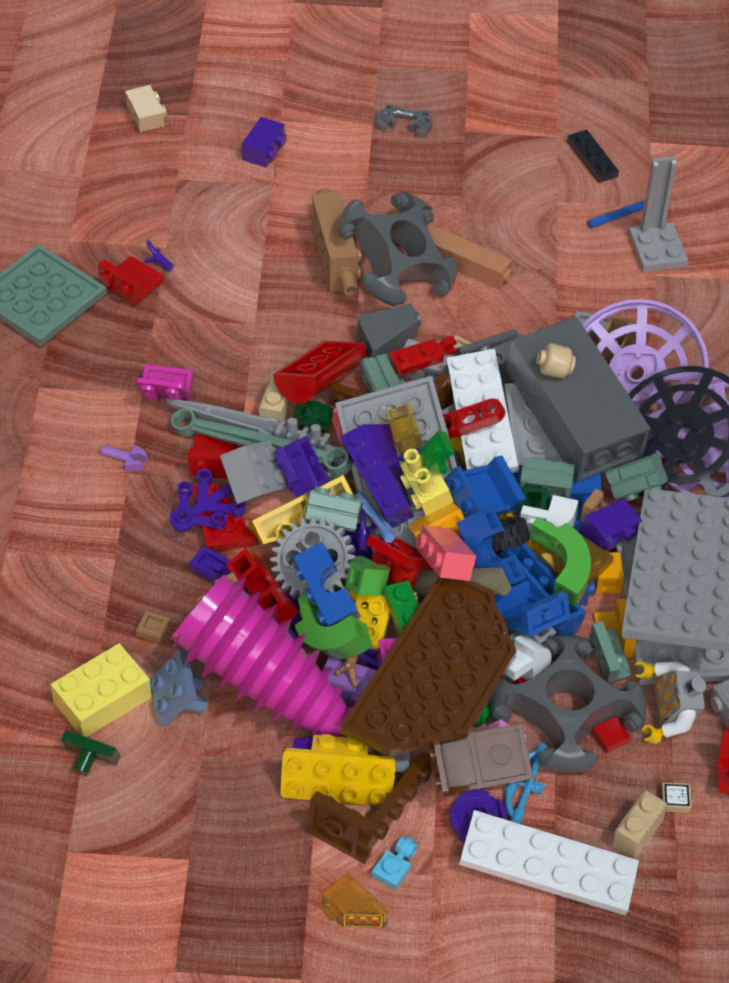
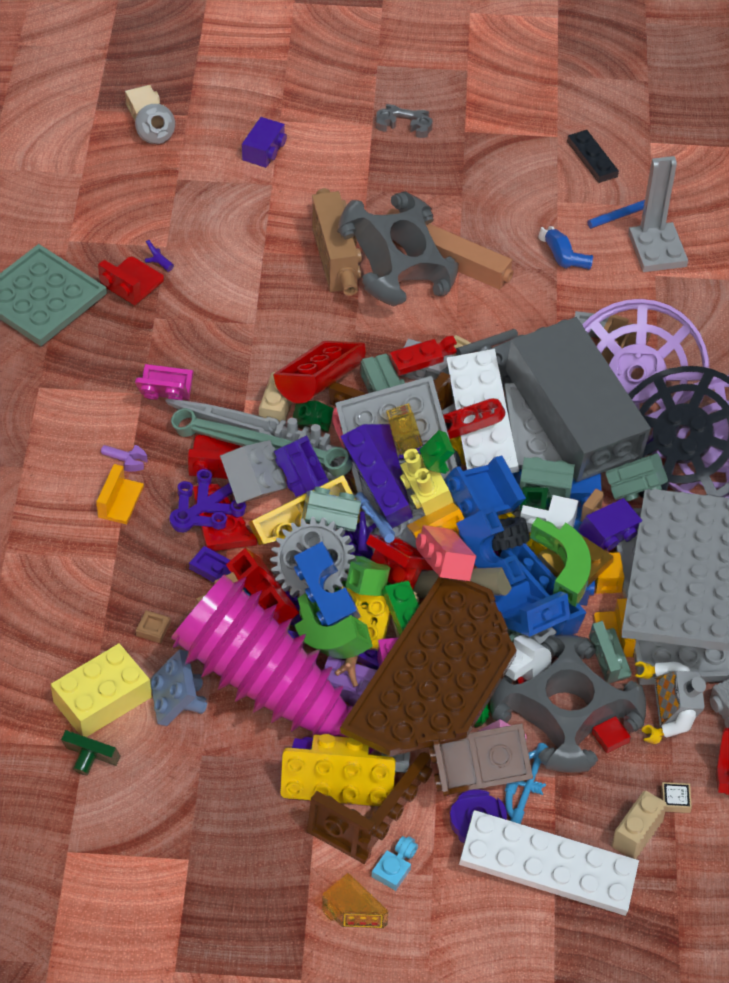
(118, 496): none -> light orange panel
(147, 131): none -> light grey piece
(388, 329): dark grey slope -> none
(556, 361): tan head -> none
(563, 250): none -> blue arm

